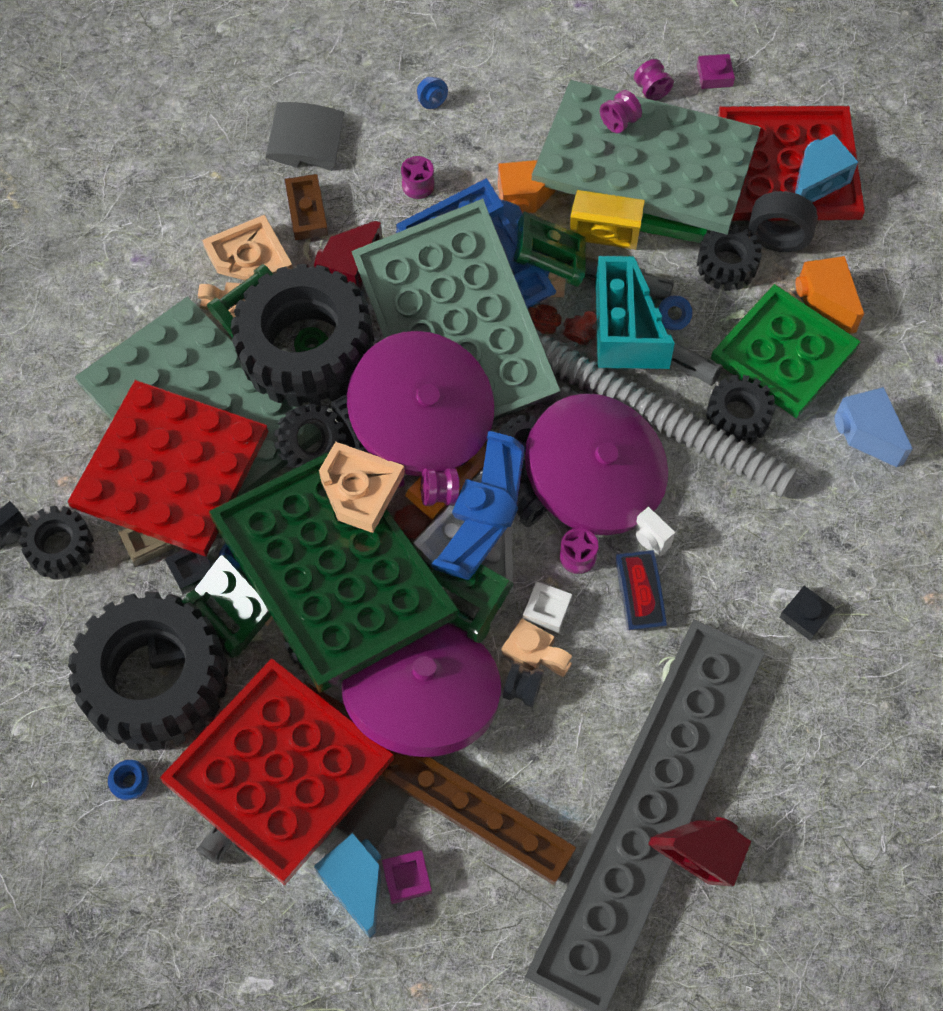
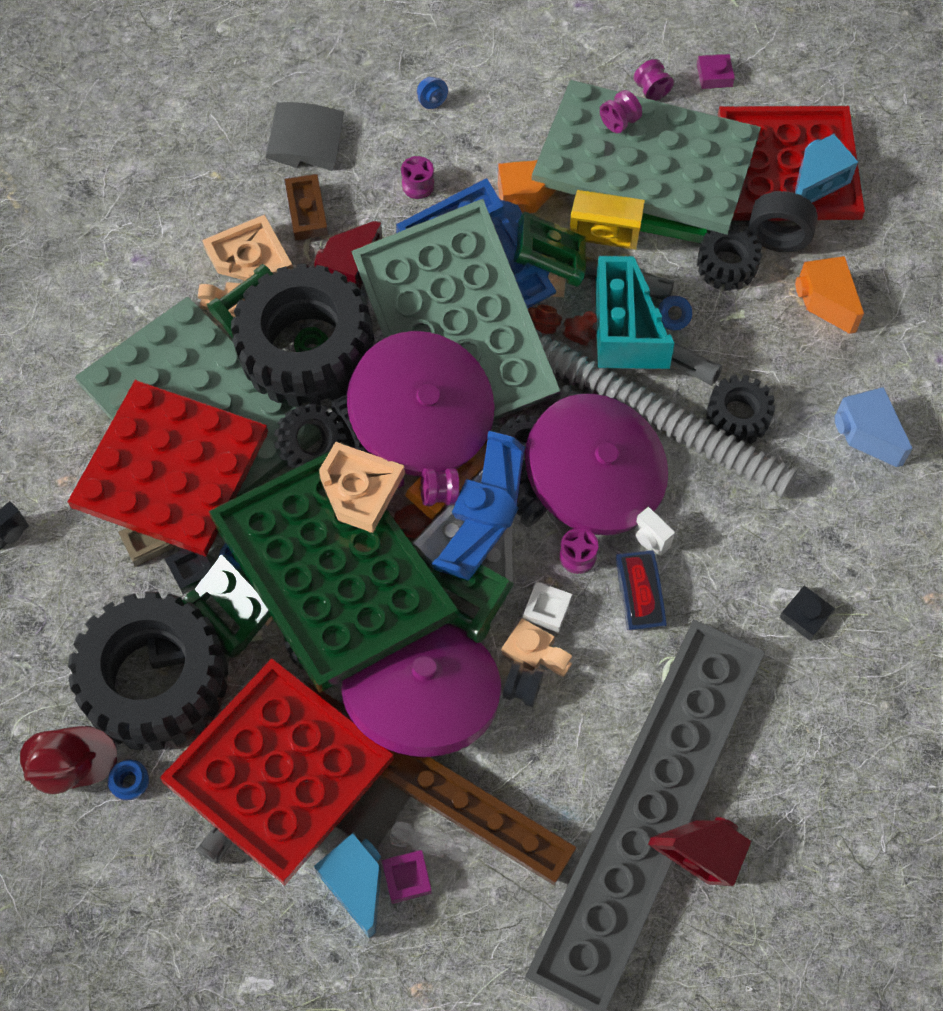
(47, 525): black tyre -> none
(67, 758): none -> dark red piece
(430, 841): none -> clear axle
(786, 349): green plate -> none

